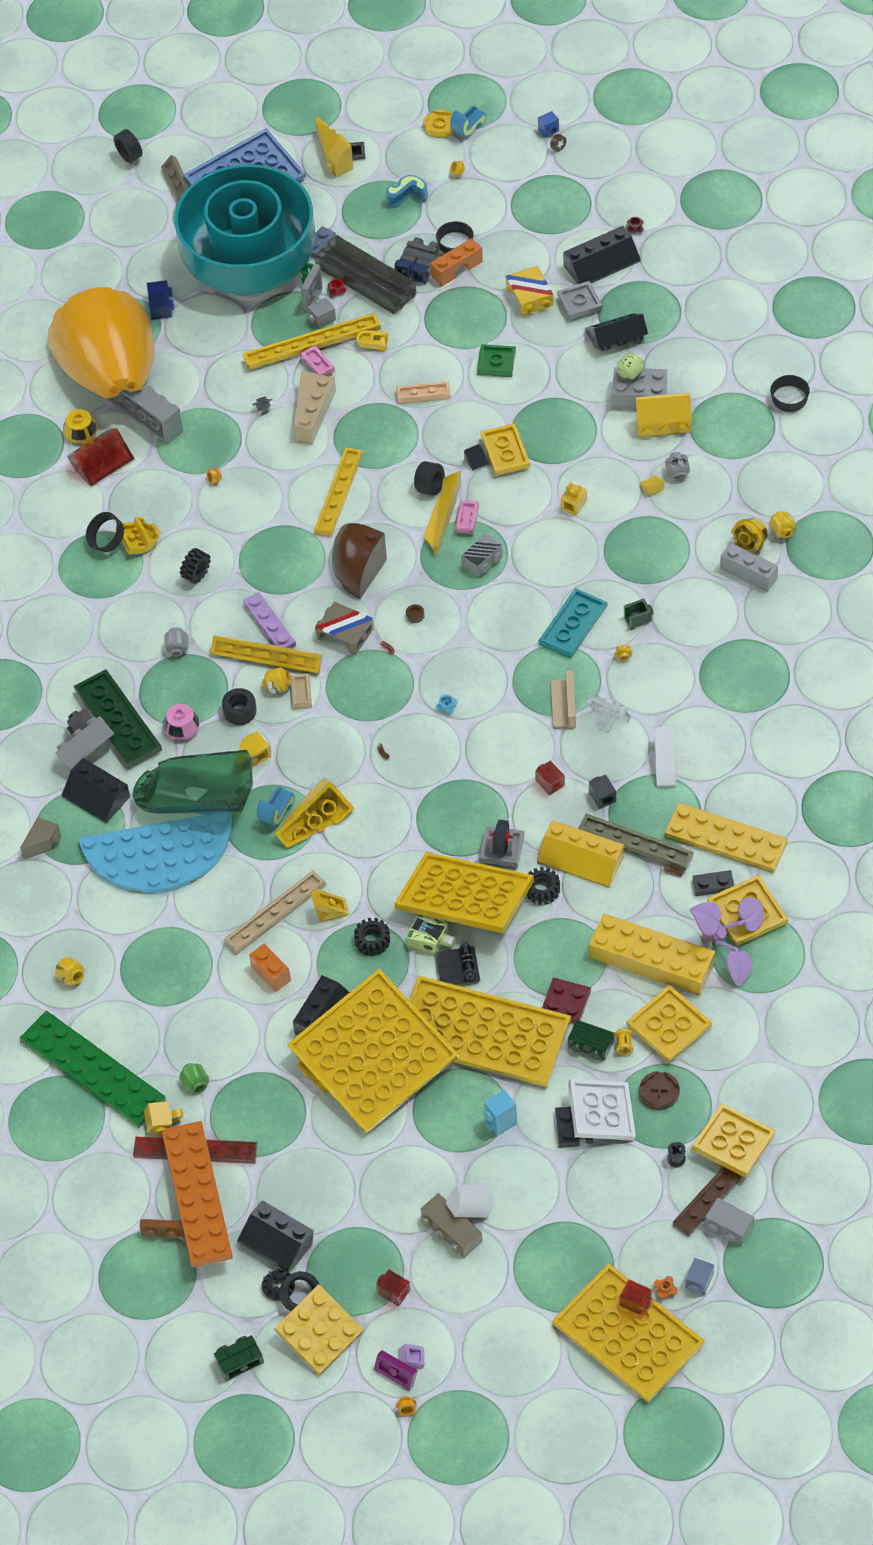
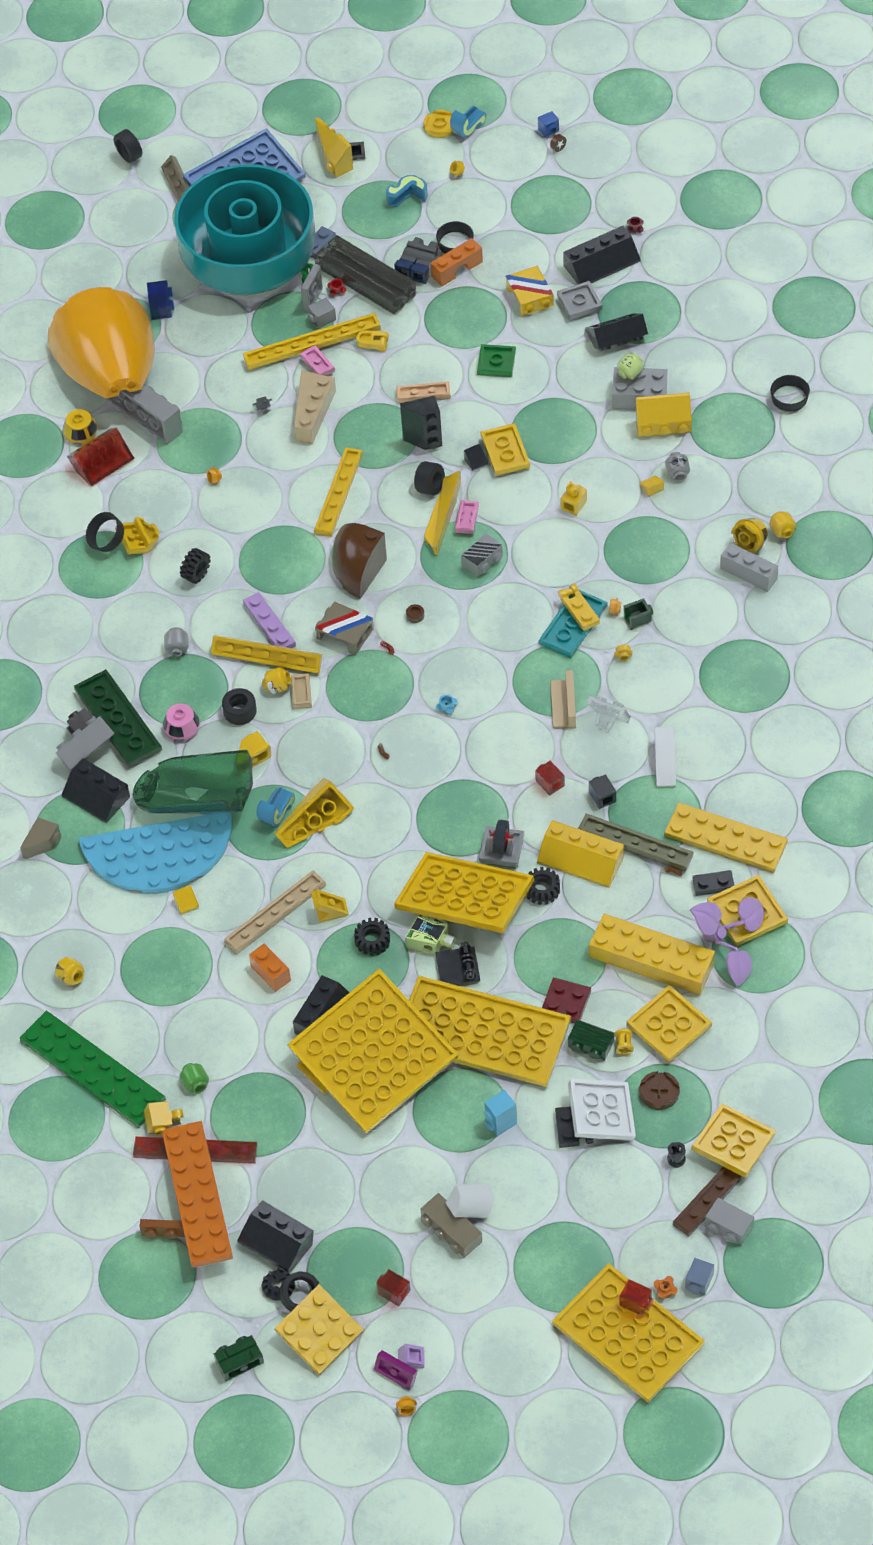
(185, 899): none -> yellow slope
(421, 423): none -> black slope
(578, 607): none -> yellow plate
(615, 606): none -> light orange plate

